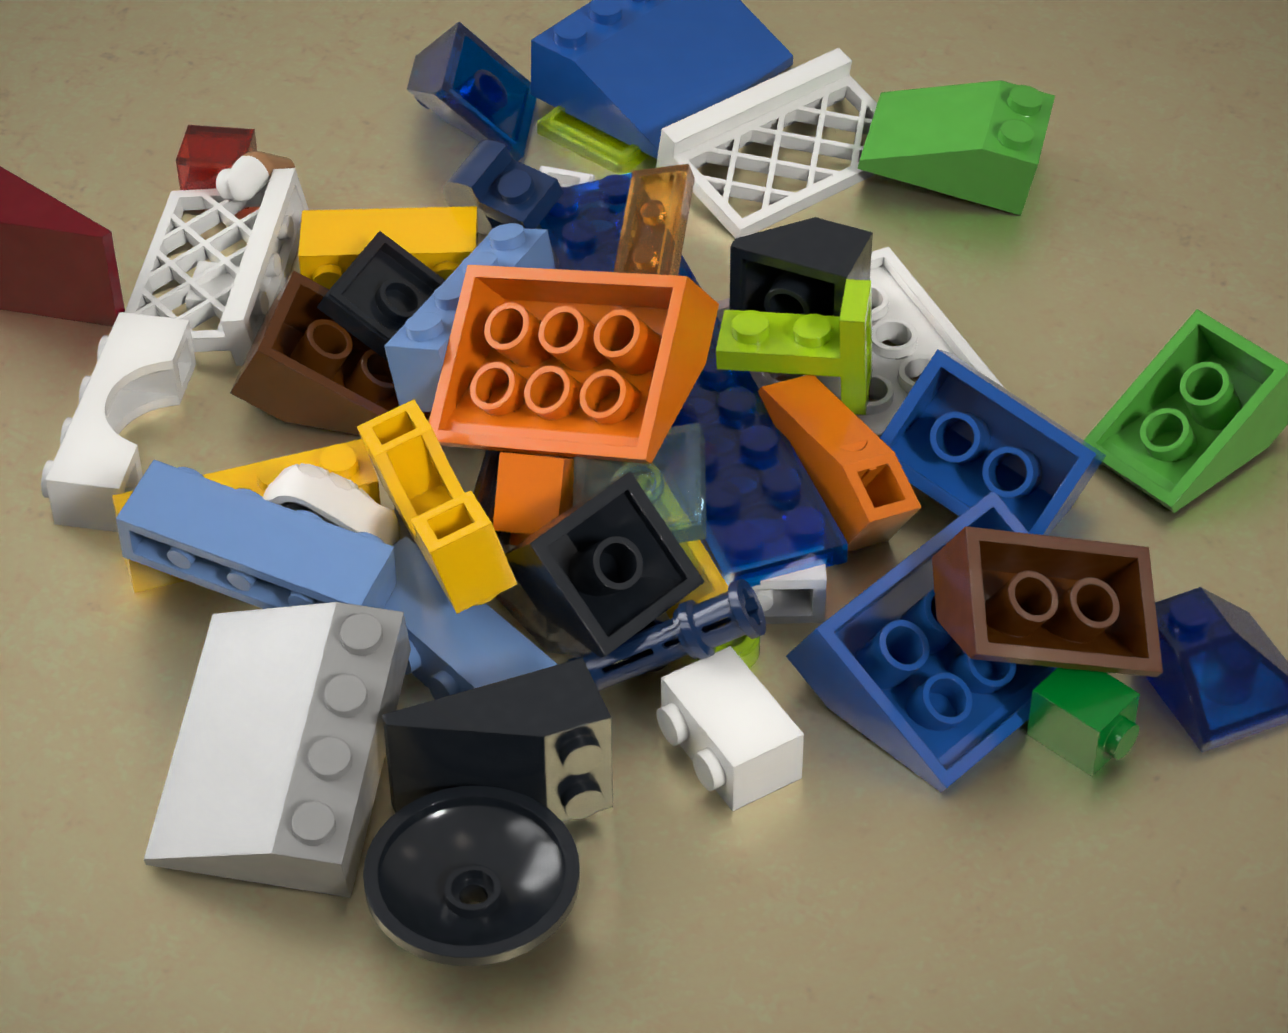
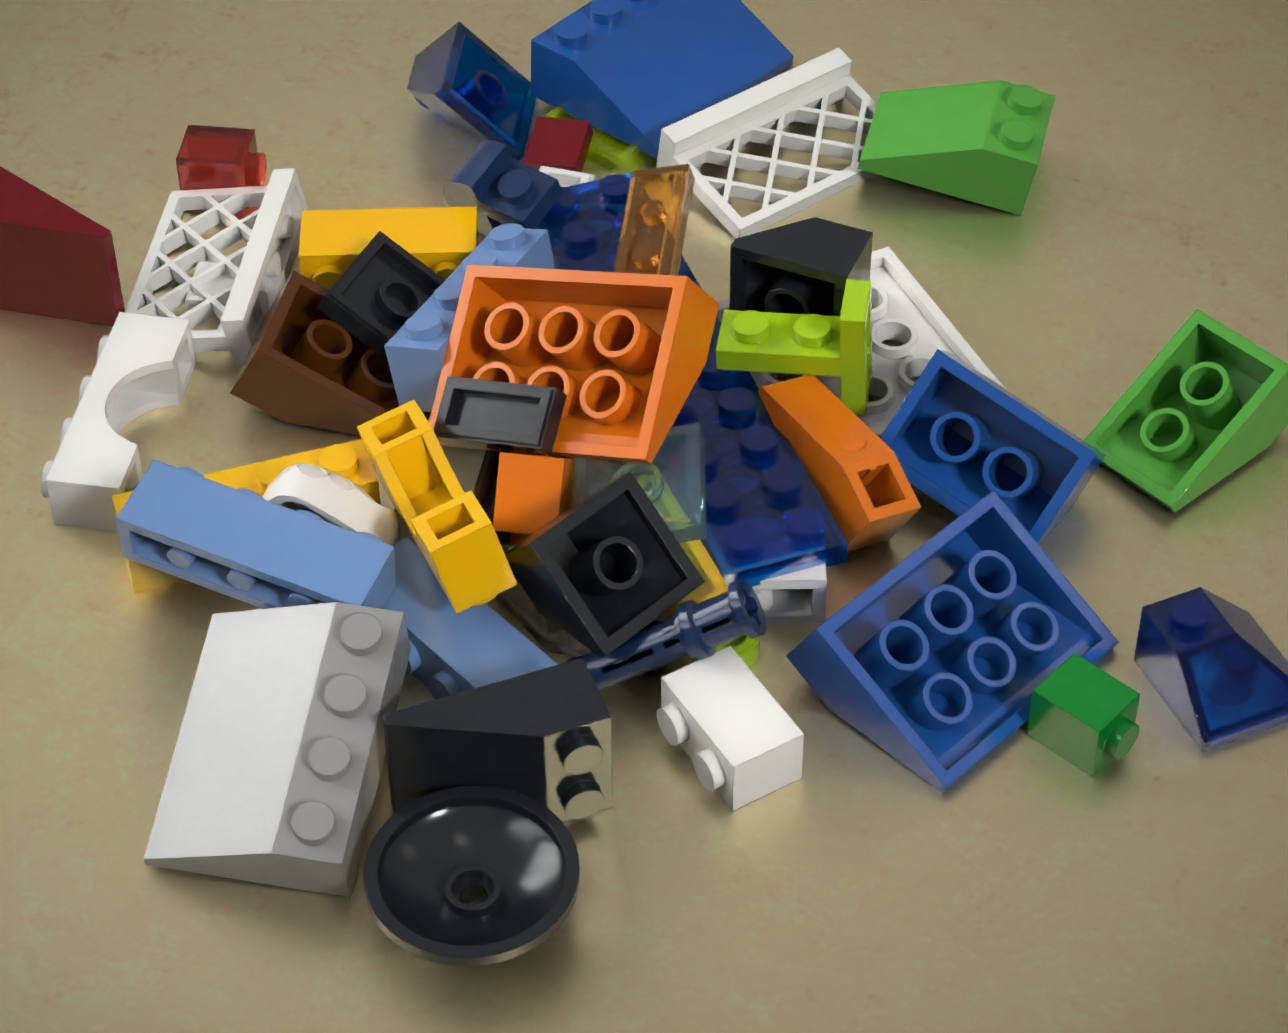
(249, 175): white arm -> none
(499, 415): none -> black tile
(559, 143): none -> dark red tile
(1048, 601): reddish brown slope -> none

